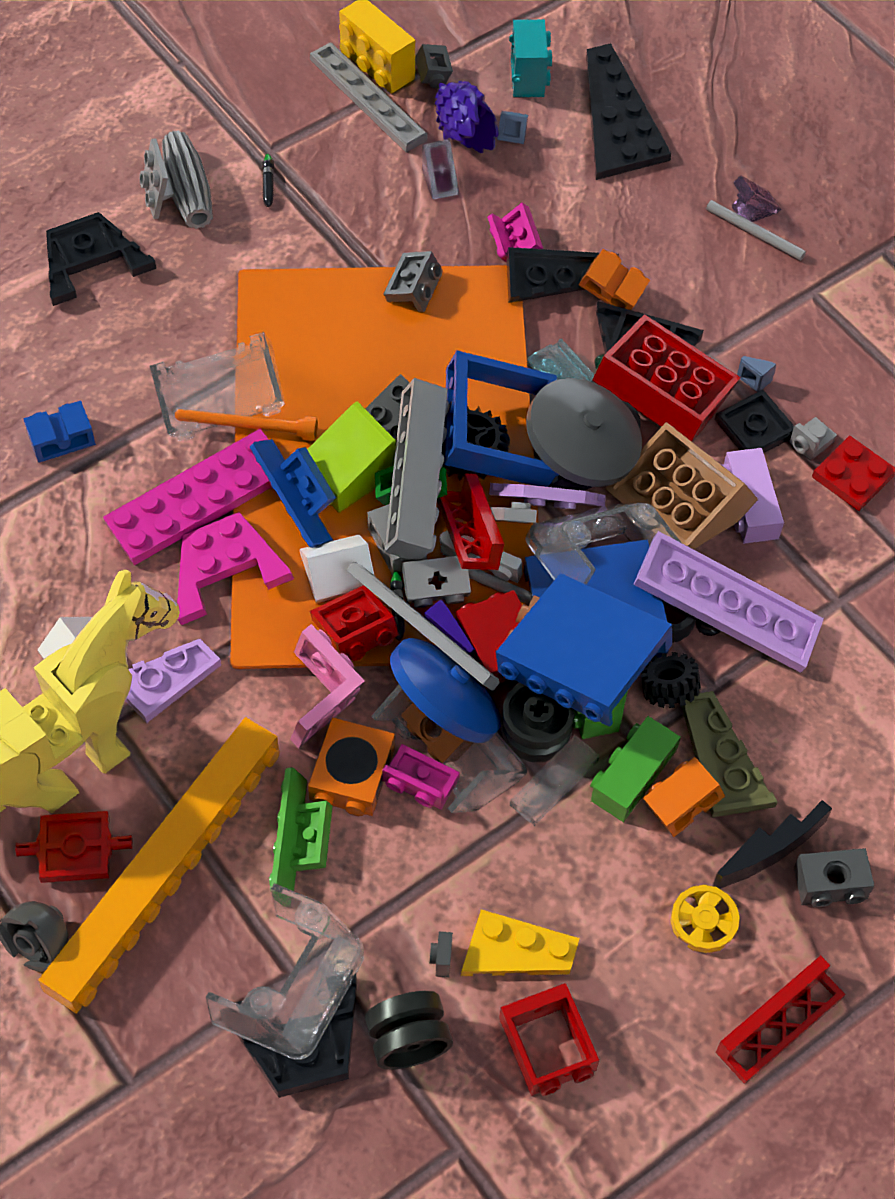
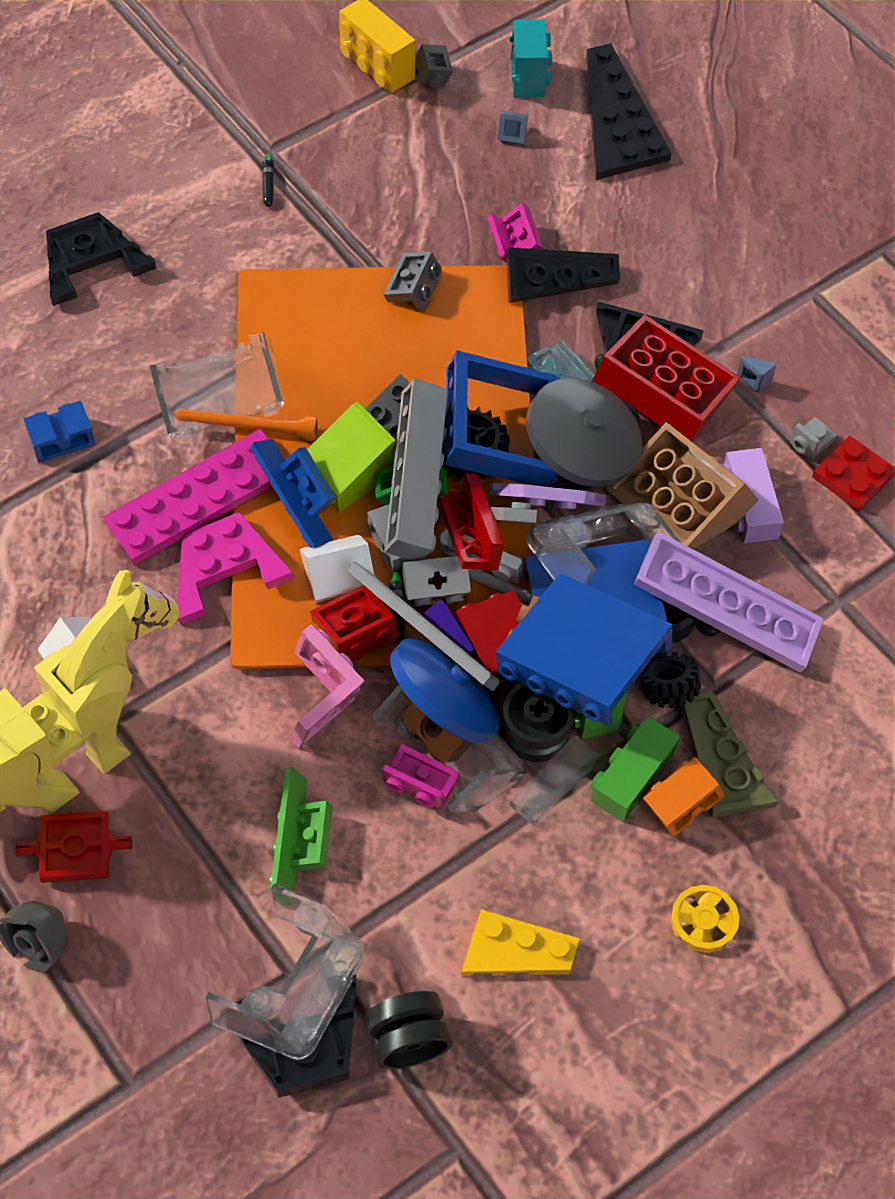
(159, 866): light orange brick -> none
(169, 677): lavender wing -> none
(177, 176): light grey plate -> none
(351, 767): orange brick -> none
(368, 97): light grey tile -> none
(439, 169): clear purple slope -> none
(441, 954): dark grey plate -> none
(465, 116): dark purple head -> none
(536, 1007): red window -> none
(613, 281): orange brick -> none
(753, 200): clear purple slope -> none
(755, 423): black tile -> none
(756, 230): light grey bar -> none
(765, 850): black slope -> none
(772, 1009): red fence -> none
(847, 865): dark grey brick -> none

